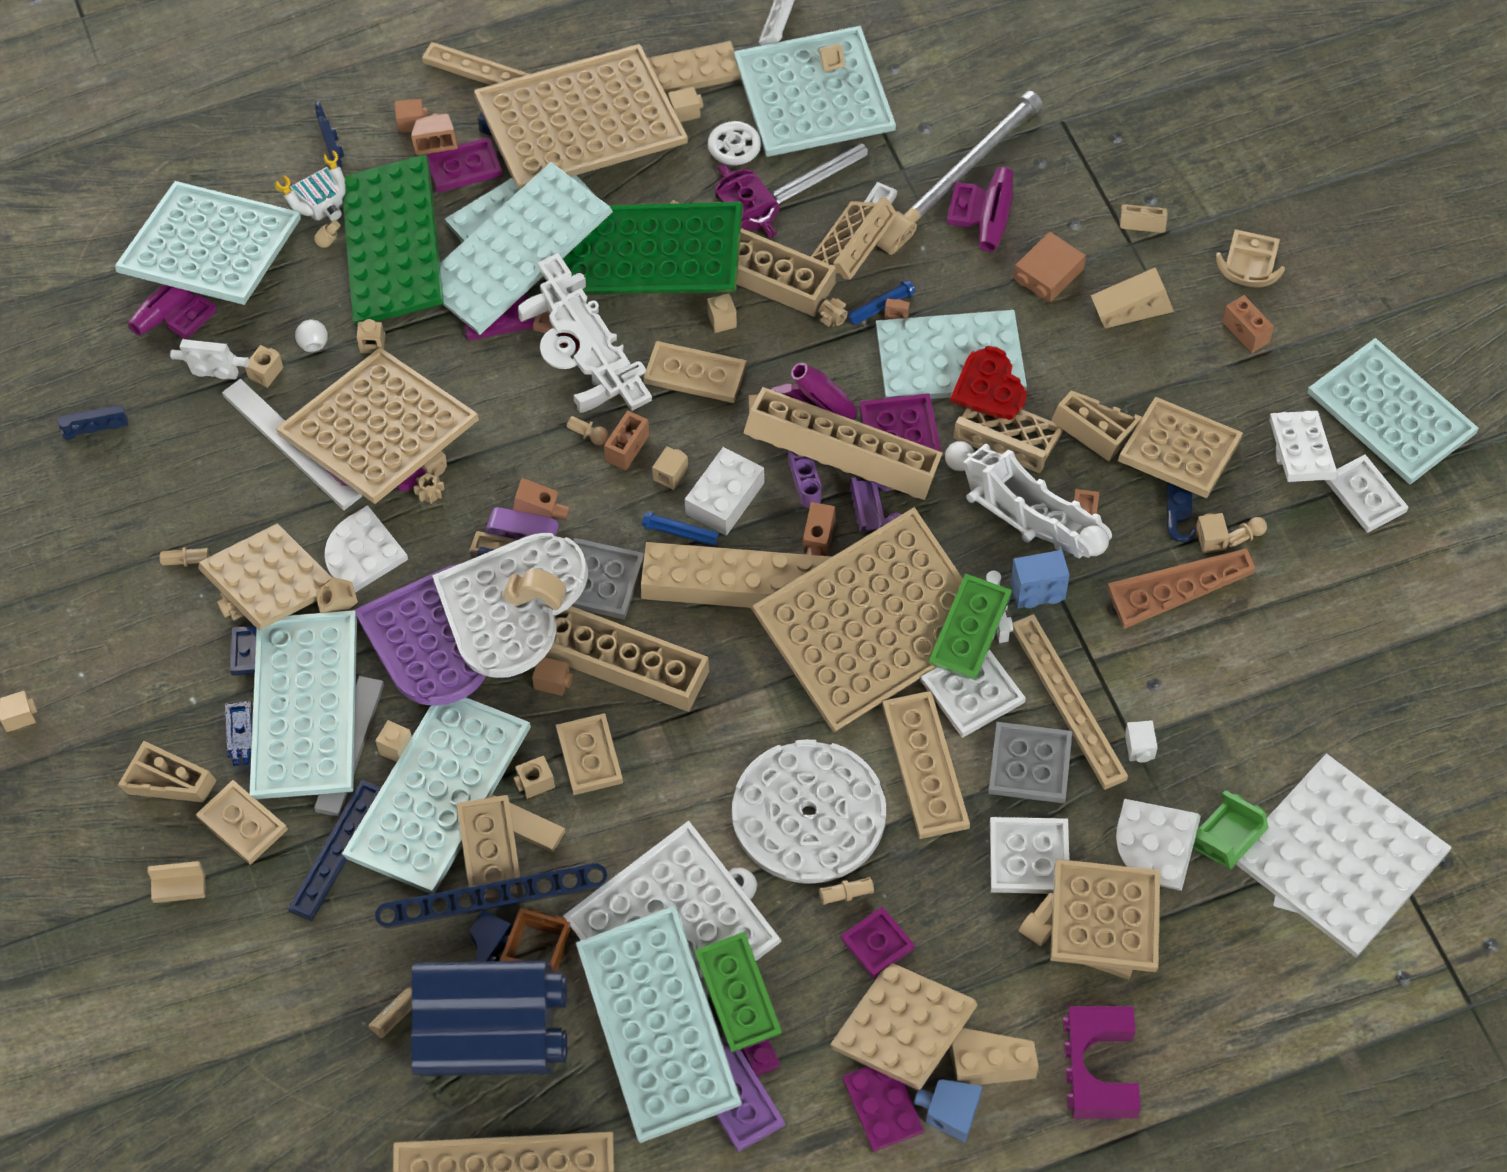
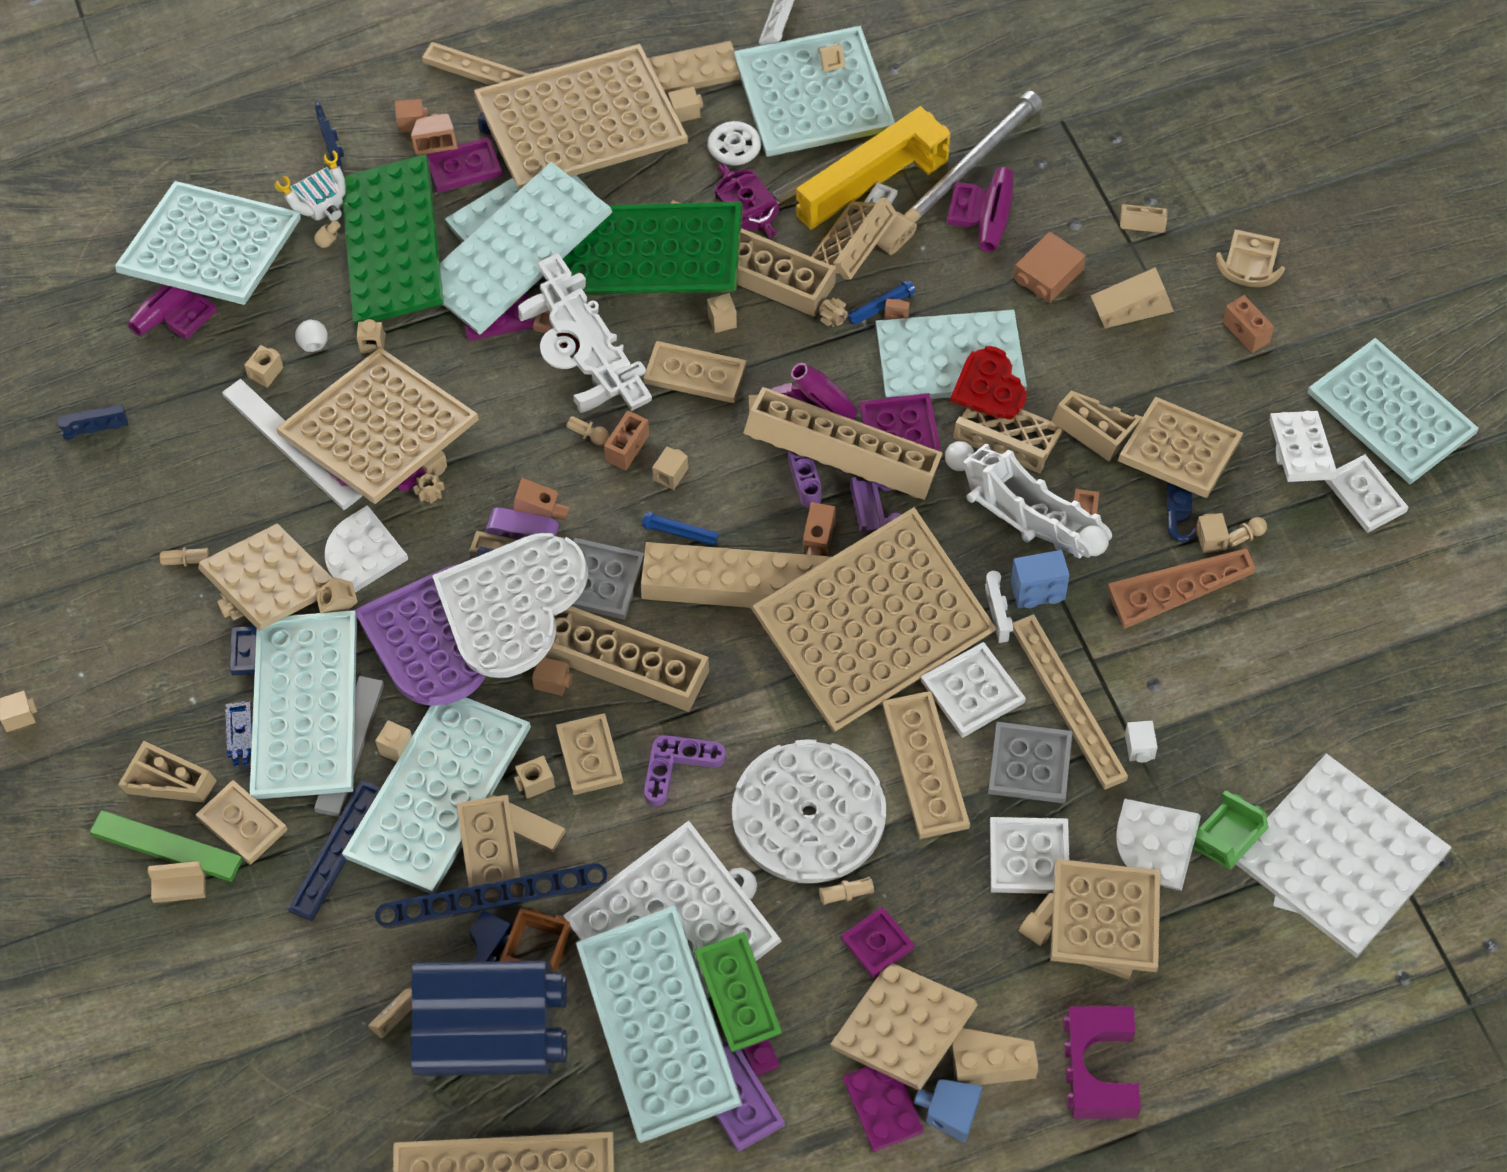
(165, 845): none -> bright green tile
(209, 359): white plate -> none
(535, 584): tan animal -> none
(669, 757): none -> medium lavender beam
(724, 491): white brick -> none
(911, 139): none -> yellow brick
(970, 627): bright green plate -> none

